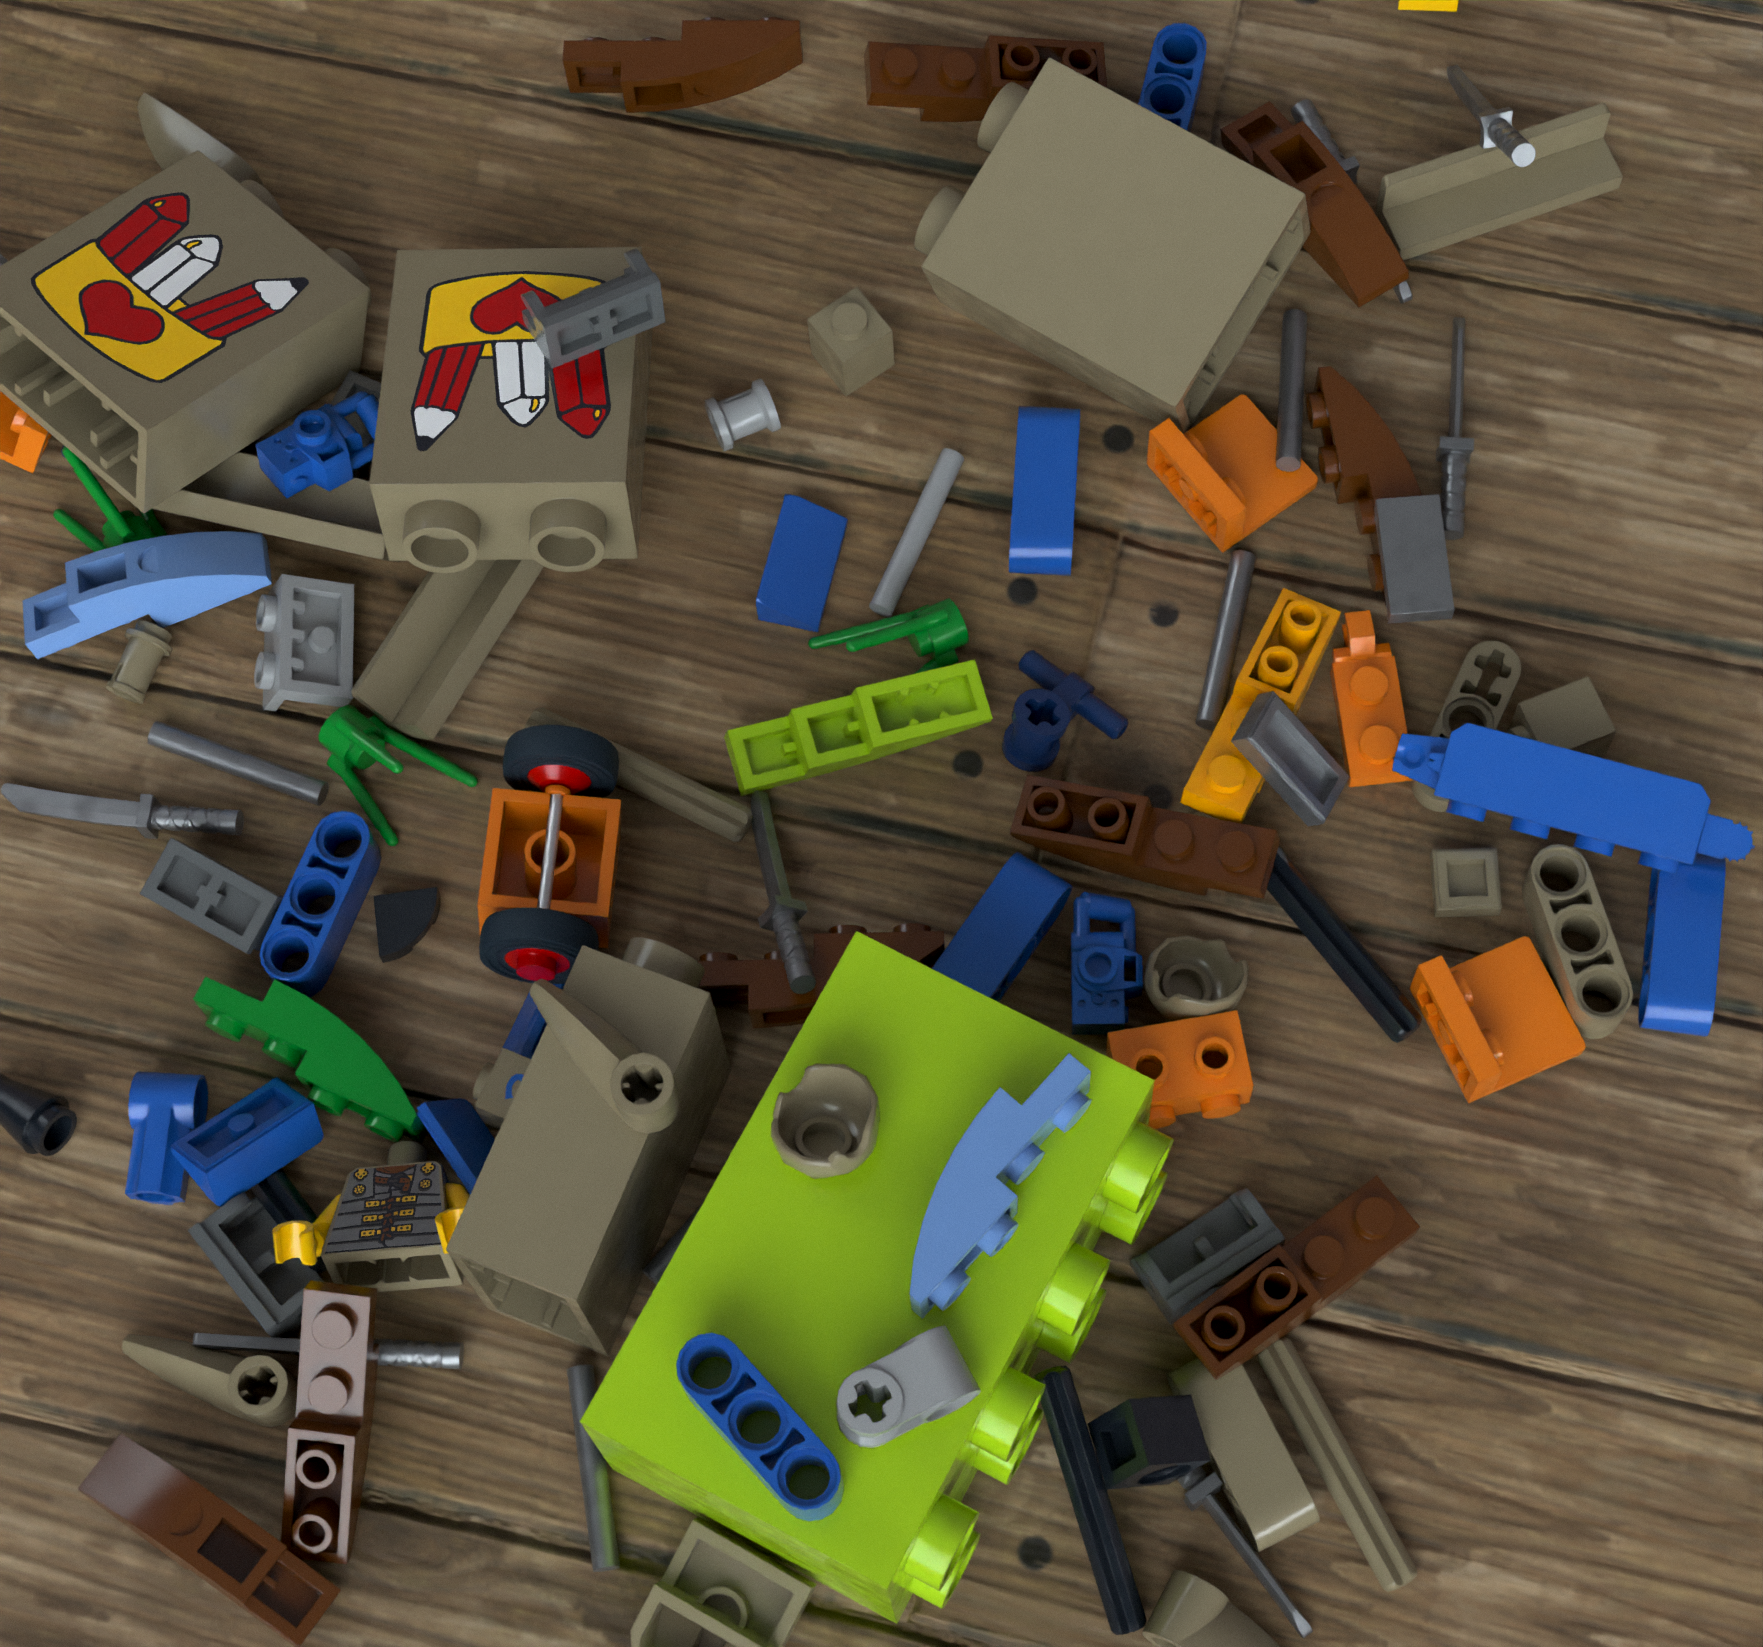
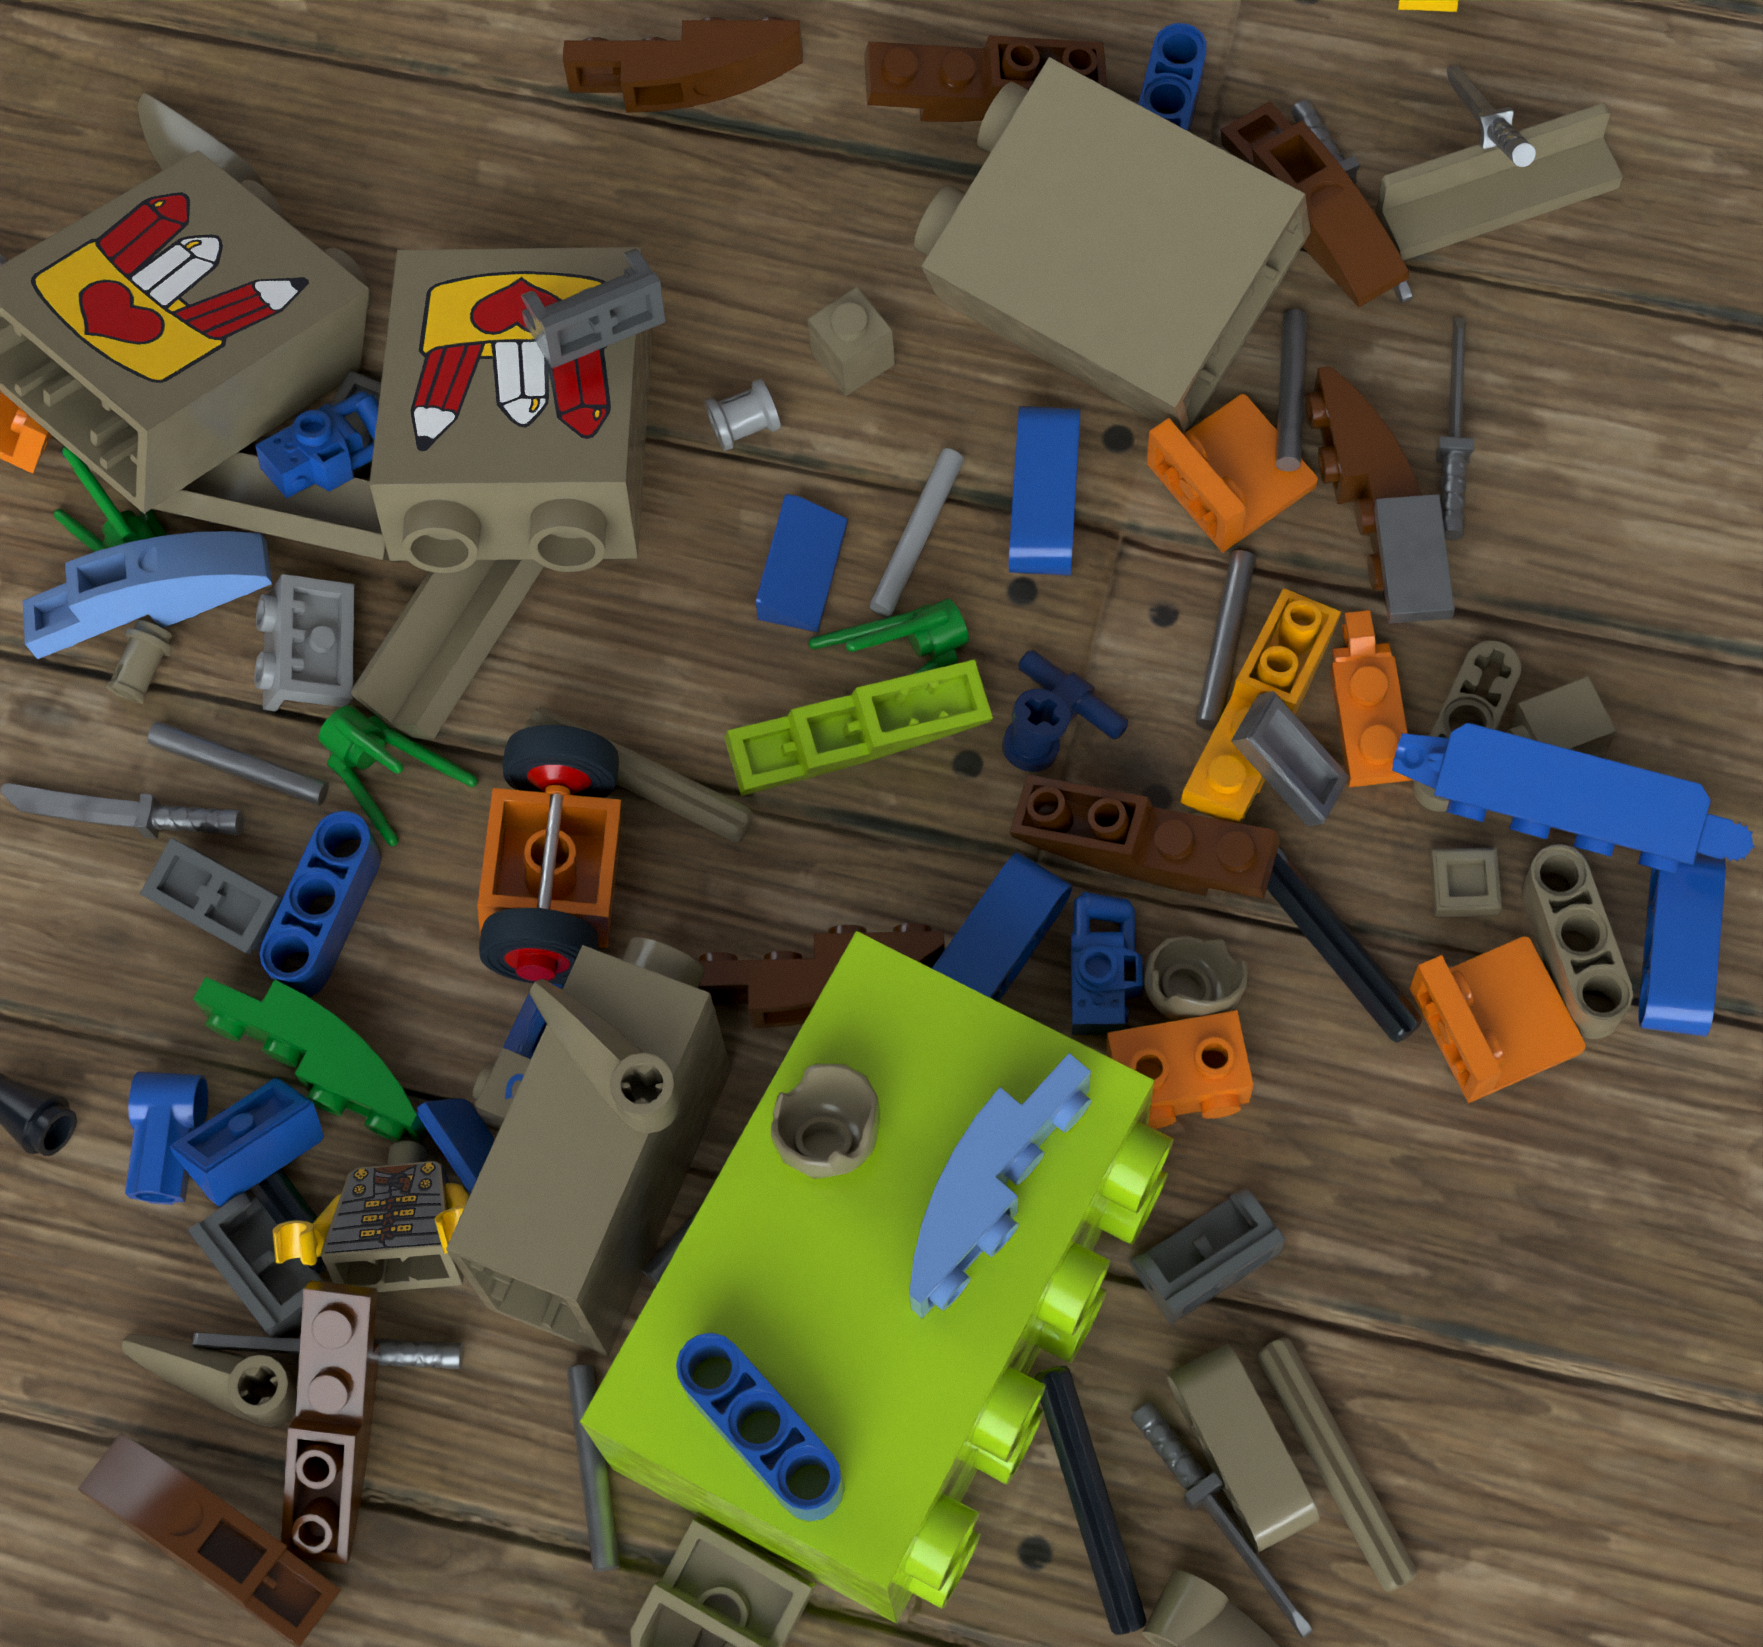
(404, 920): black tile -> none
(783, 911): flat silver sword -> none
(917, 1381): light grey piece -> none
(1148, 1441): black brick -> none
(1296, 1279): reddish brown slope -> none

